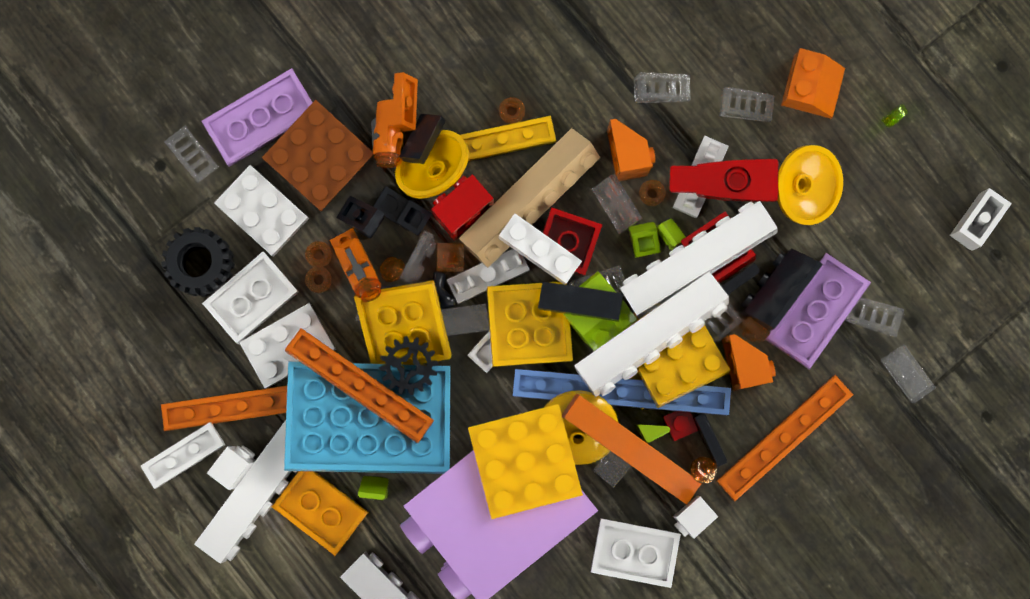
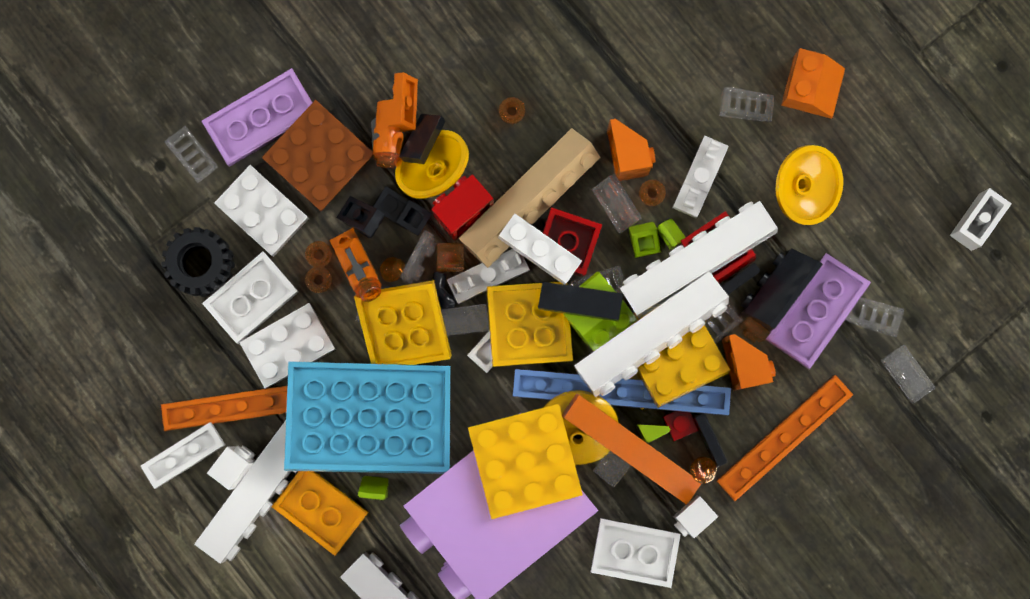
(359, 385): orange tile -> none
(421, 369): black gear -> none
(509, 138): yellow tile -> none
(642, 96): clear slope -> none
(728, 180): red piece -> none
(894, 115): clear neon green tile -> none

